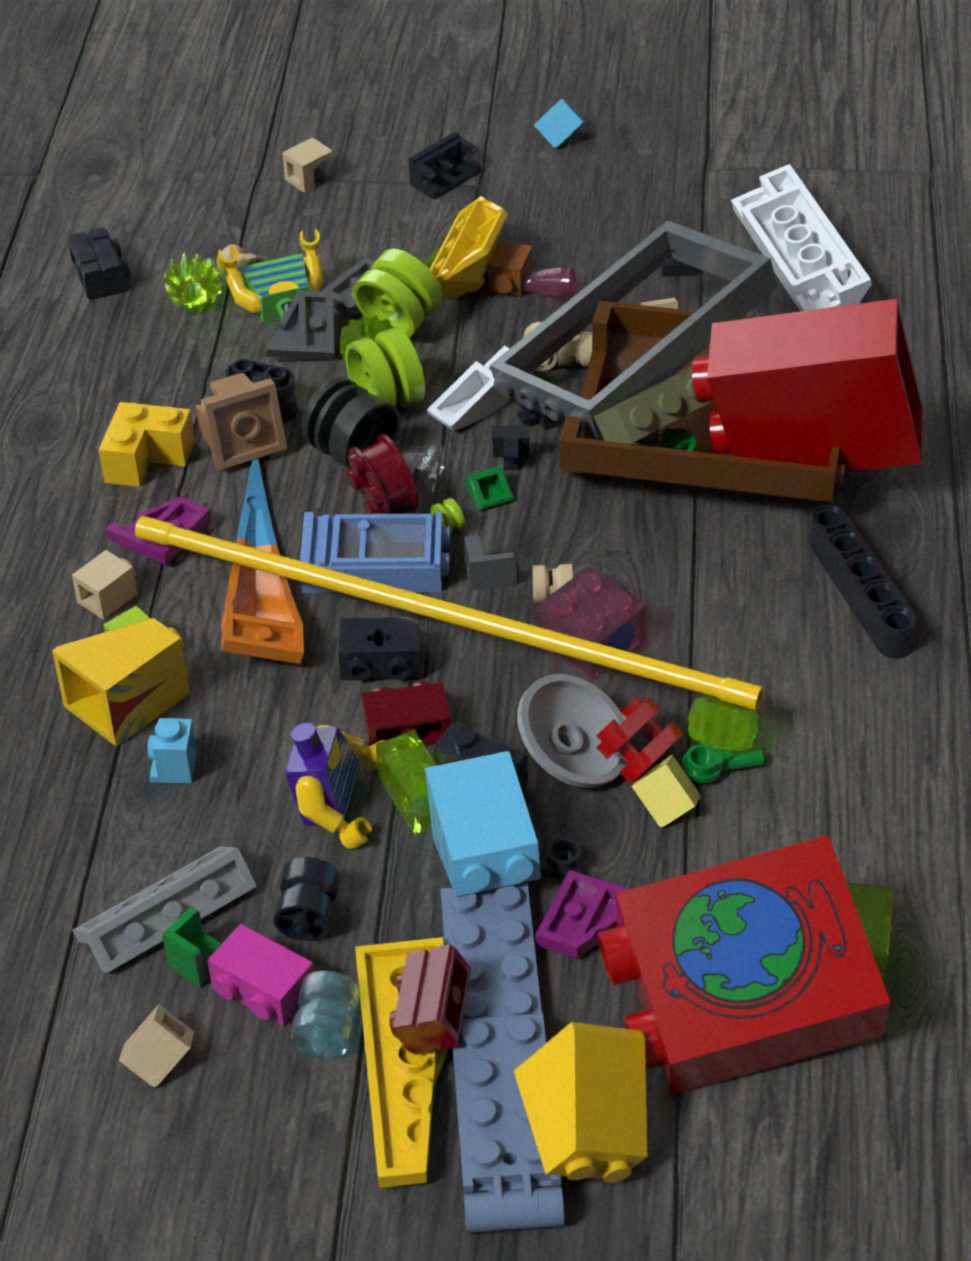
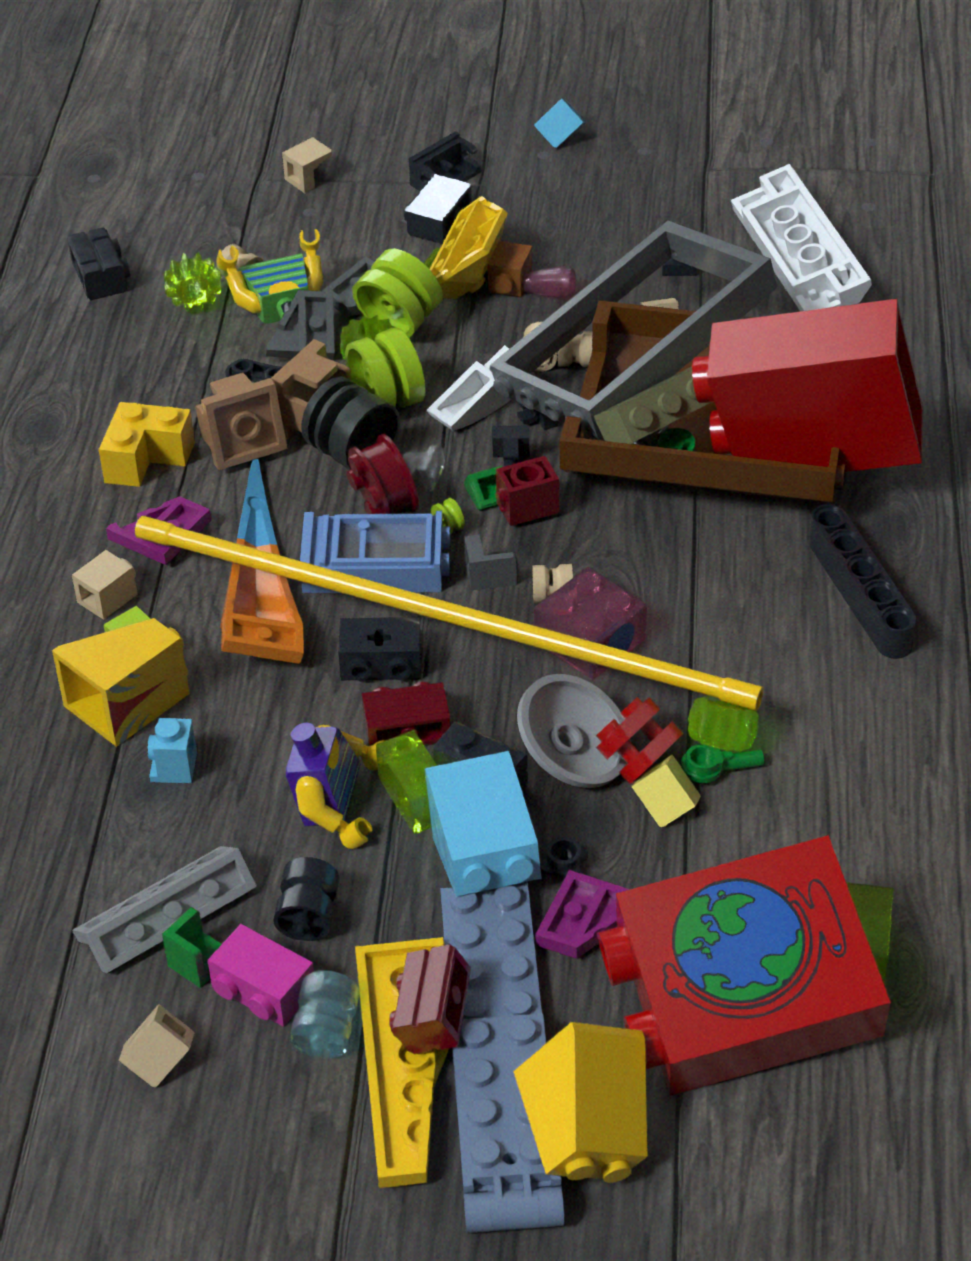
(301, 379): none -> medium nougat panel
(437, 208): none -> brick
(527, 490): none -> dark red head

